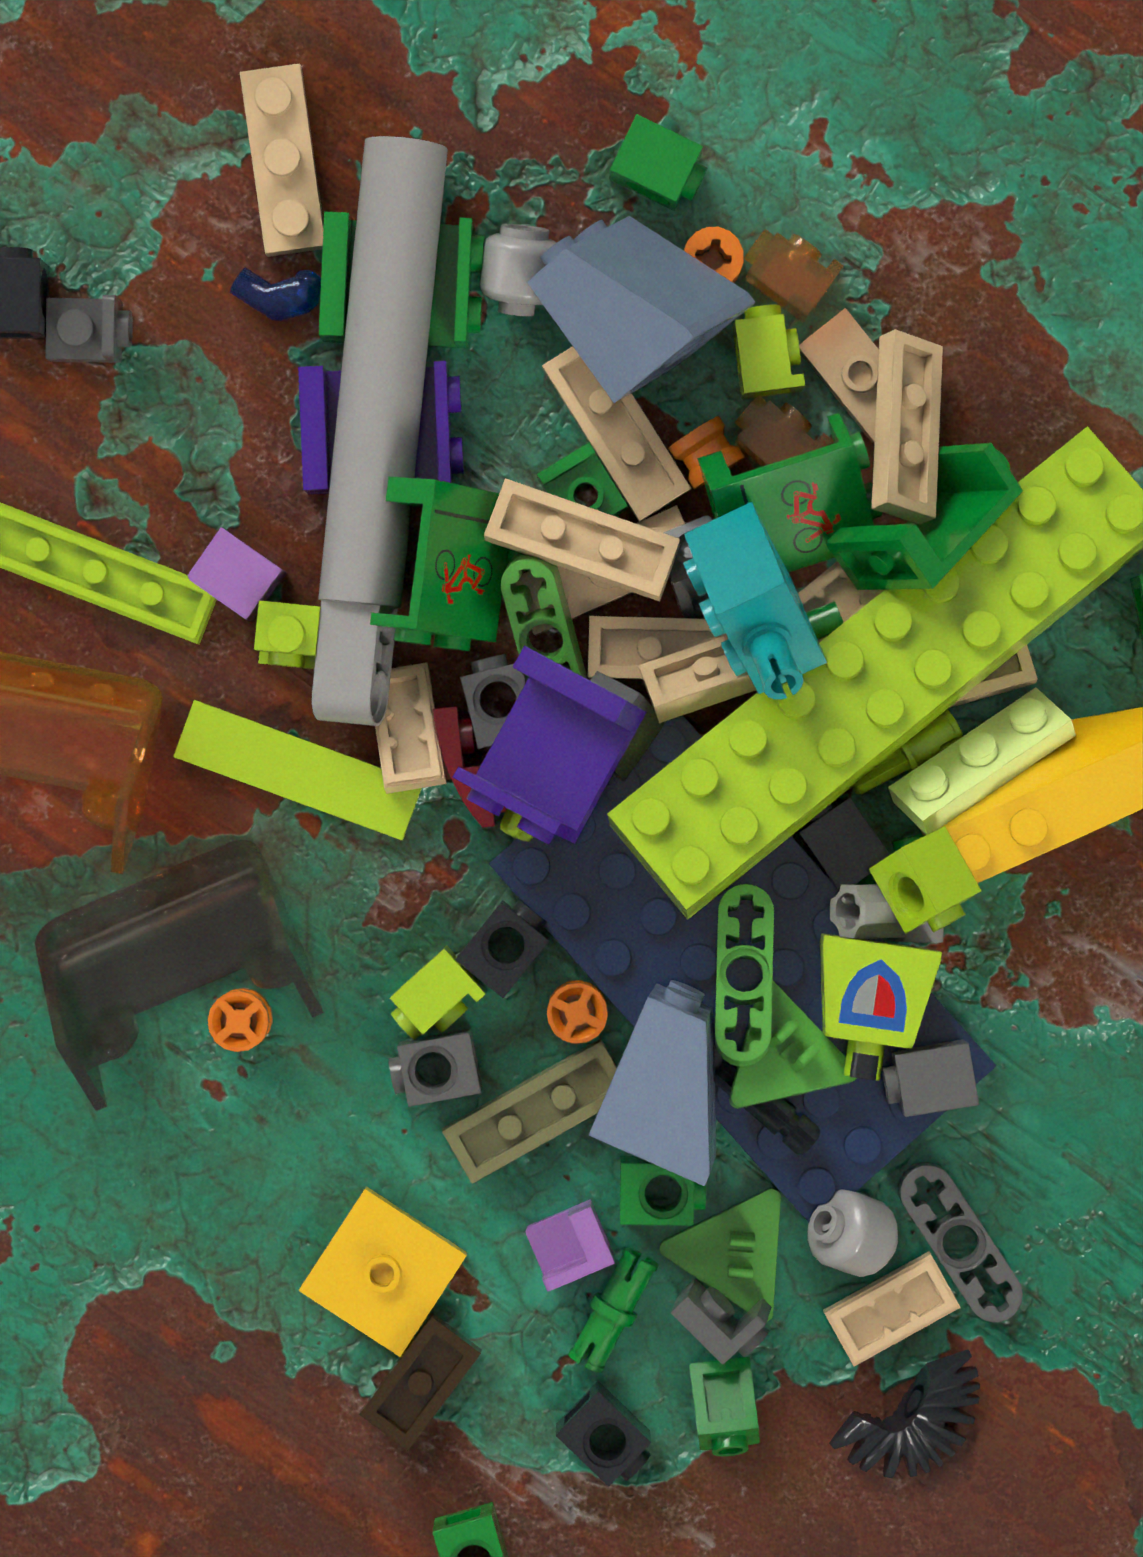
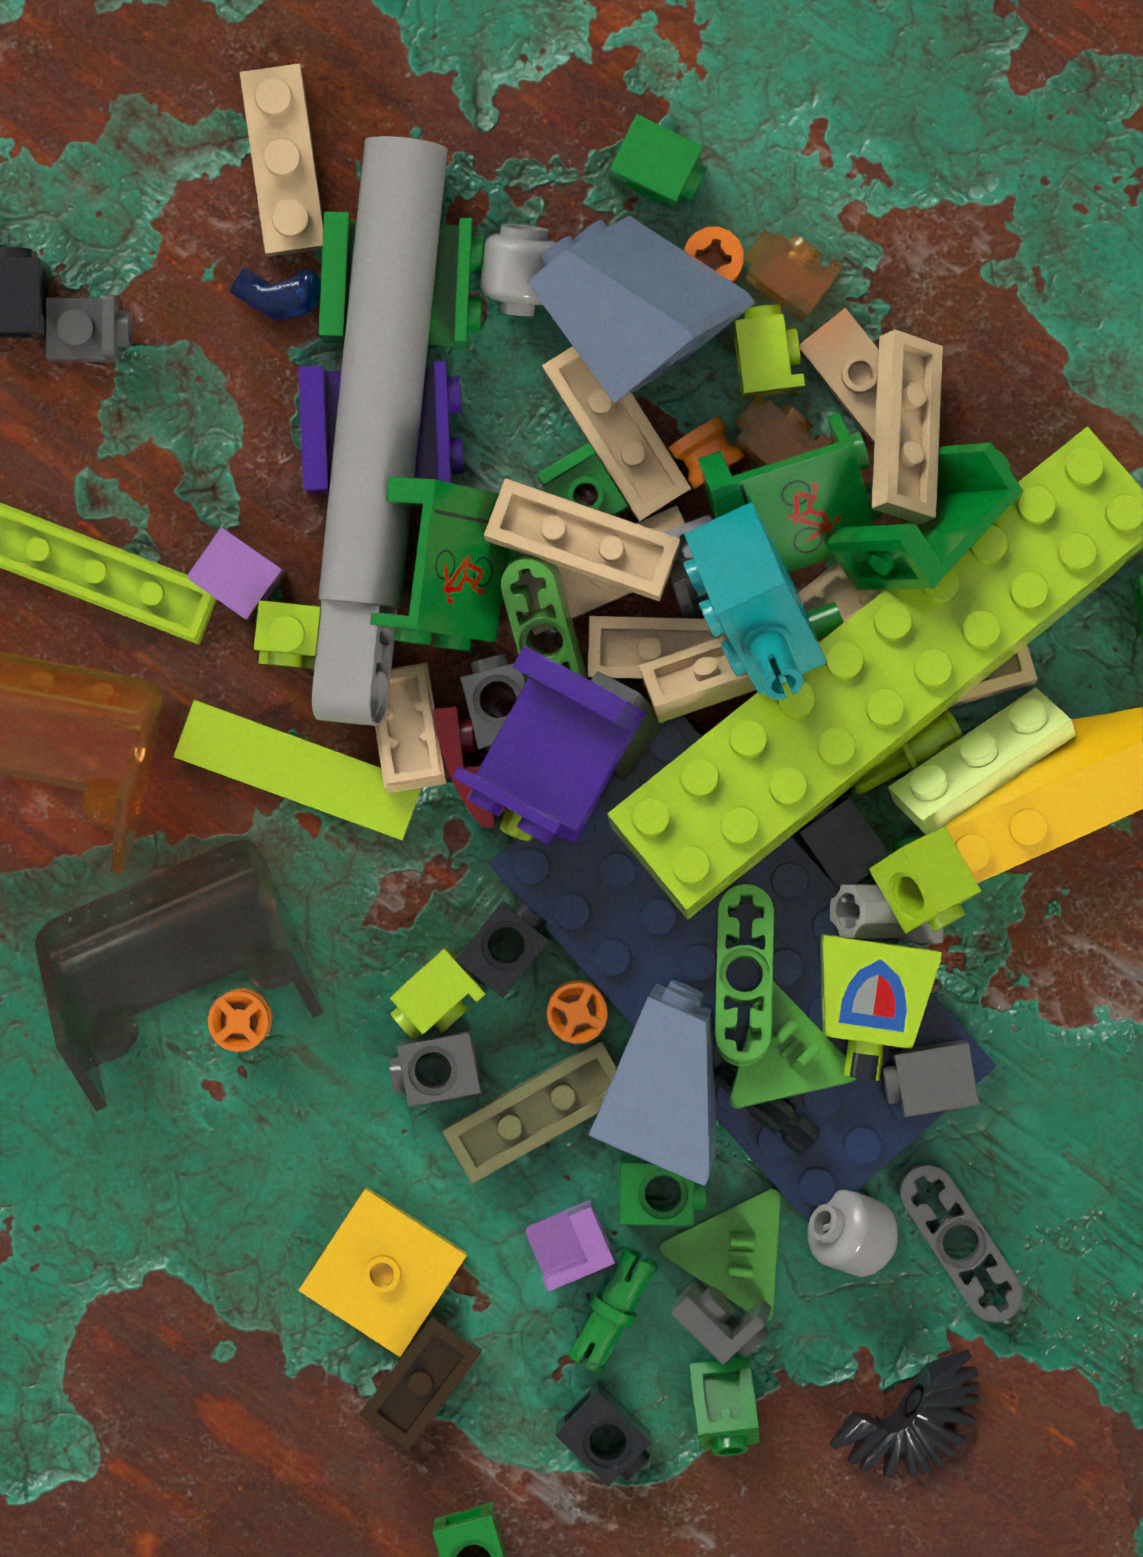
(891, 1308): tan plate -> none

